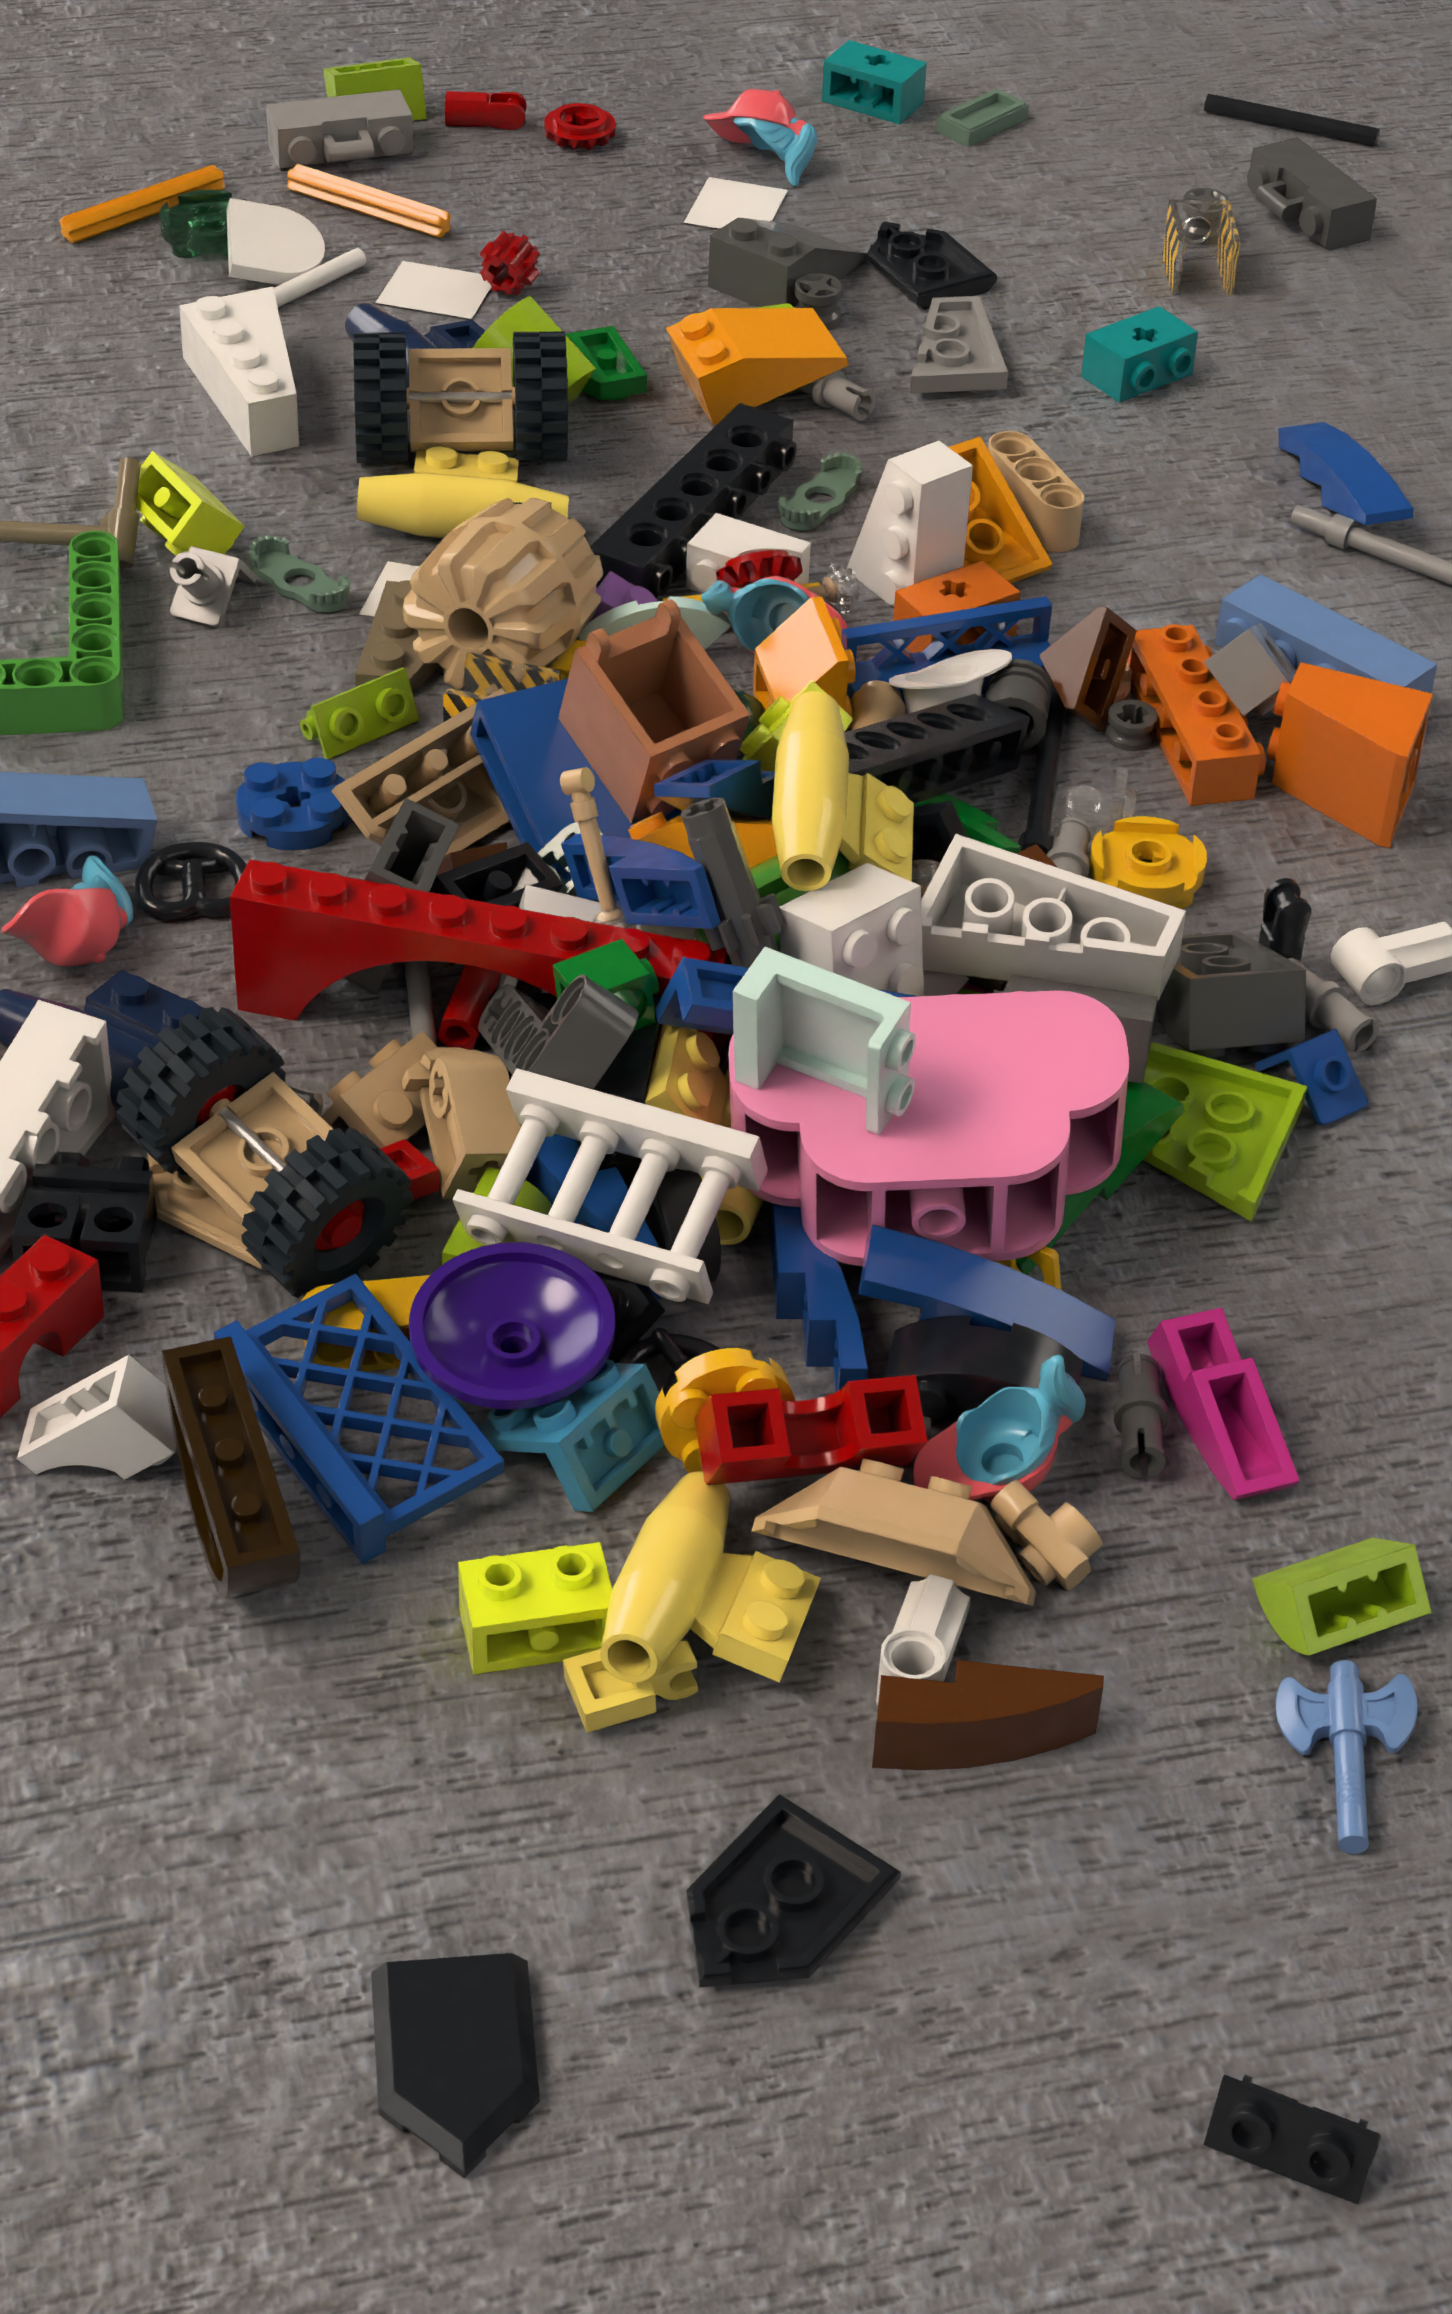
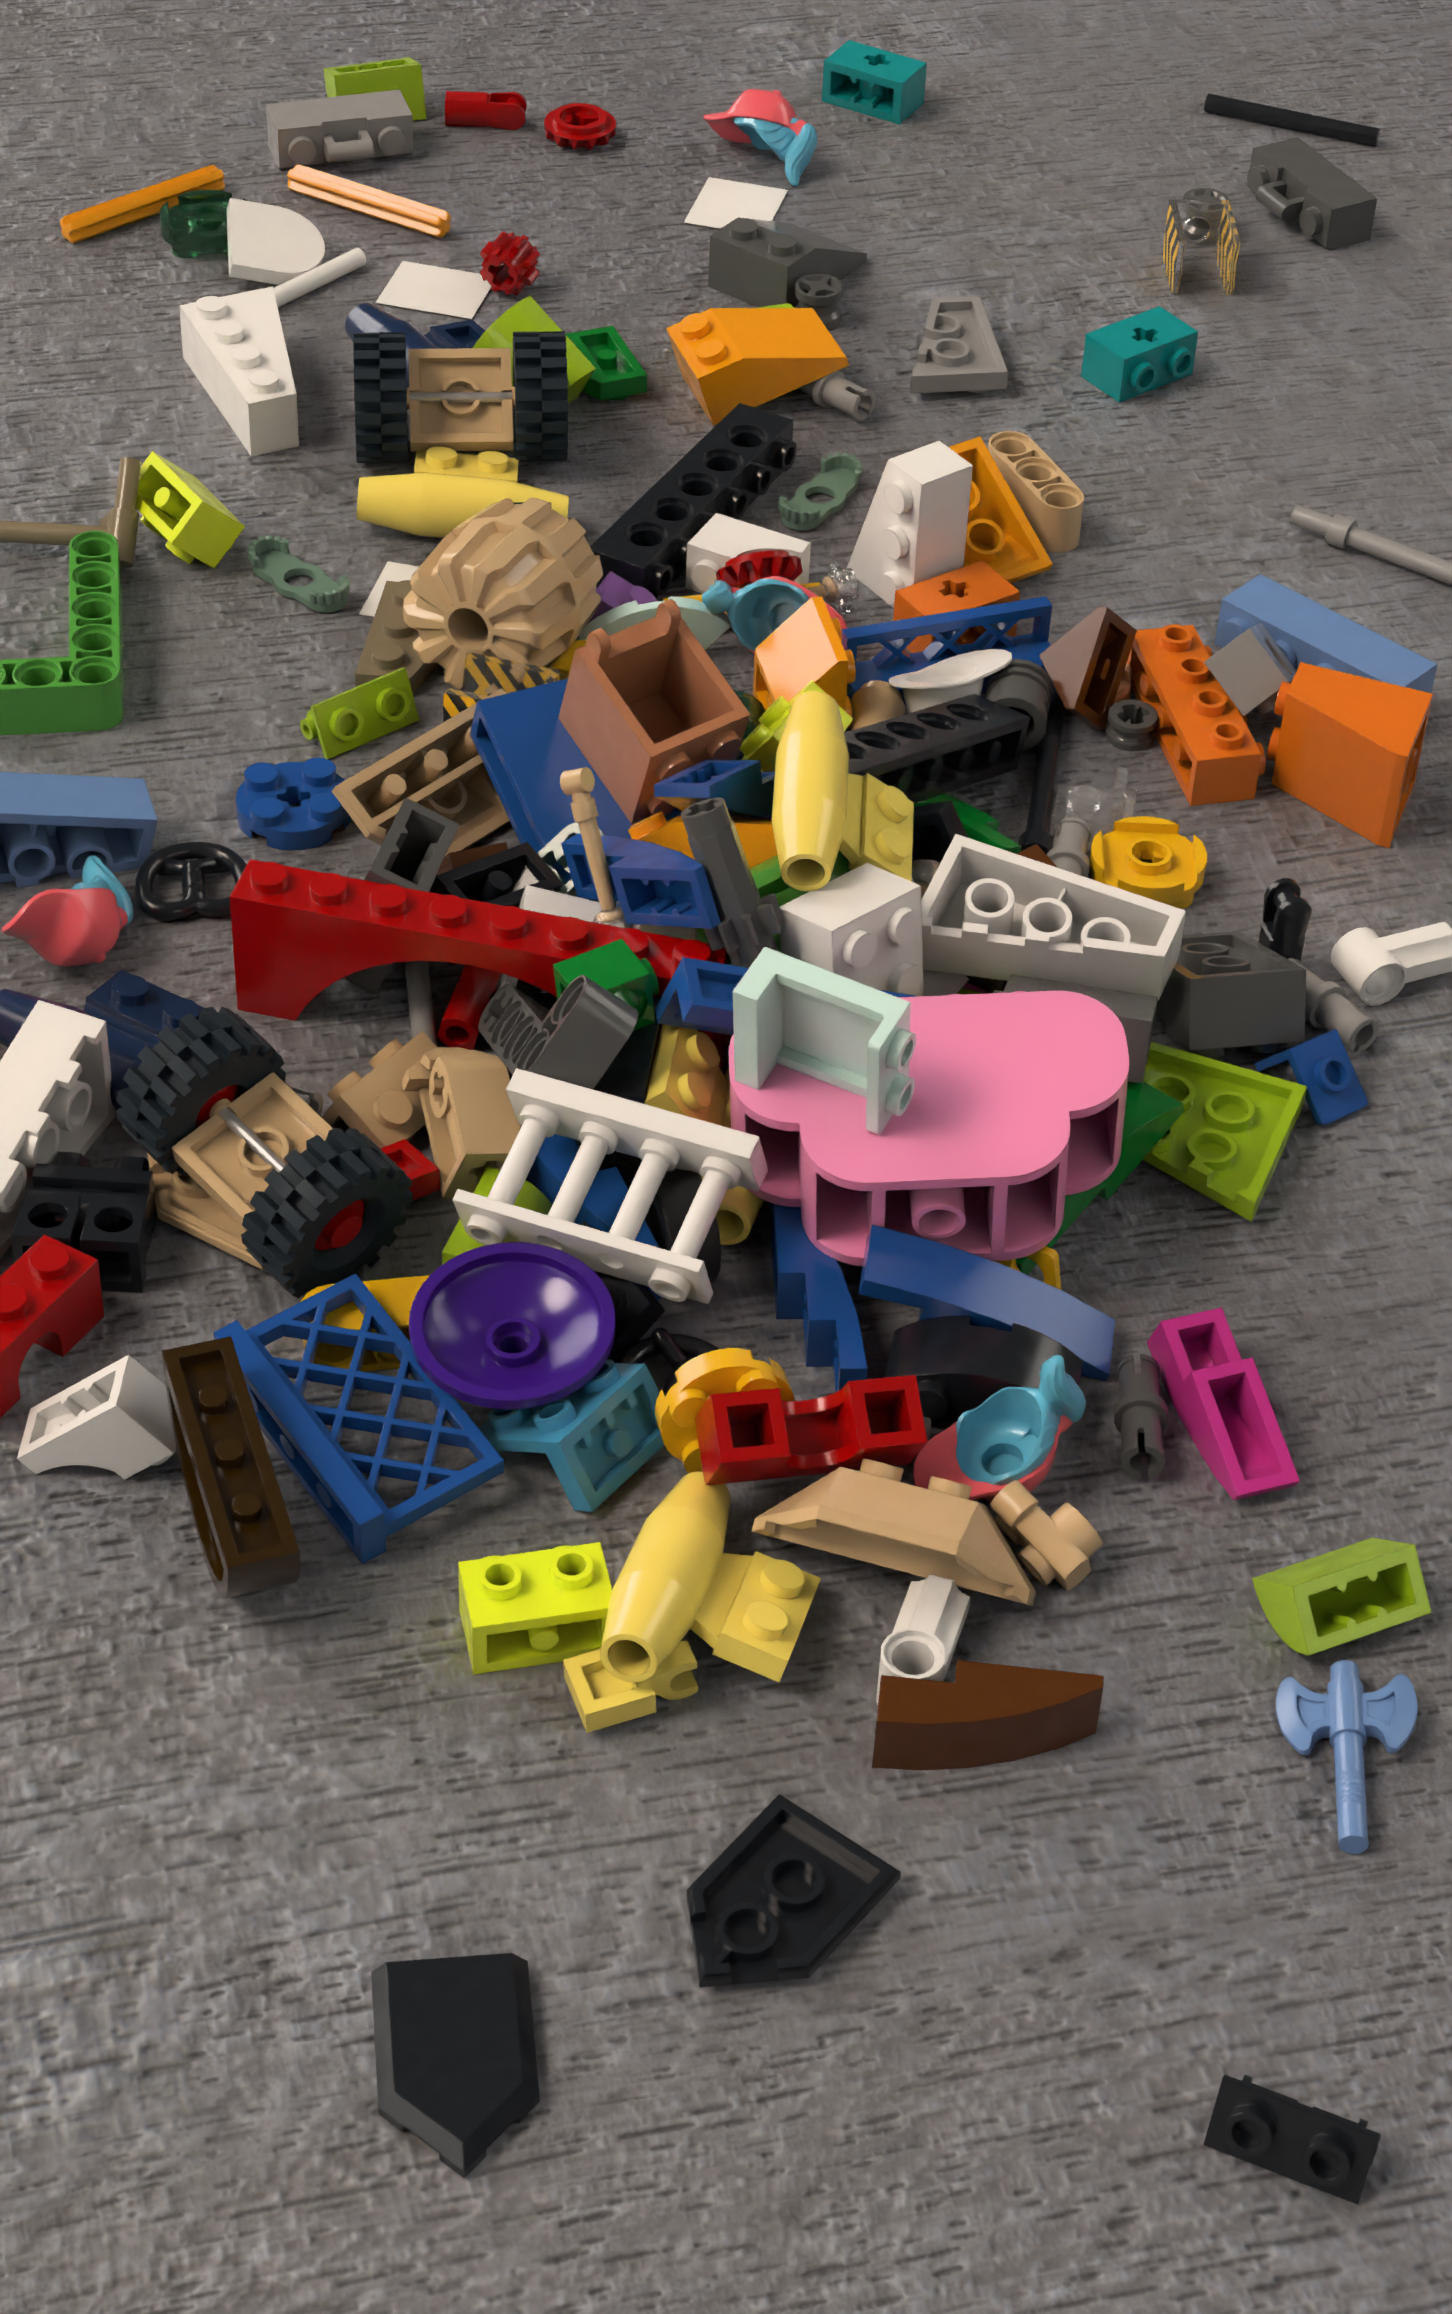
(206, 585): light grey bracket -> none
(928, 264): black tile -> none
(982, 117): sand green tile -> none
(1347, 473): blue slope -> none

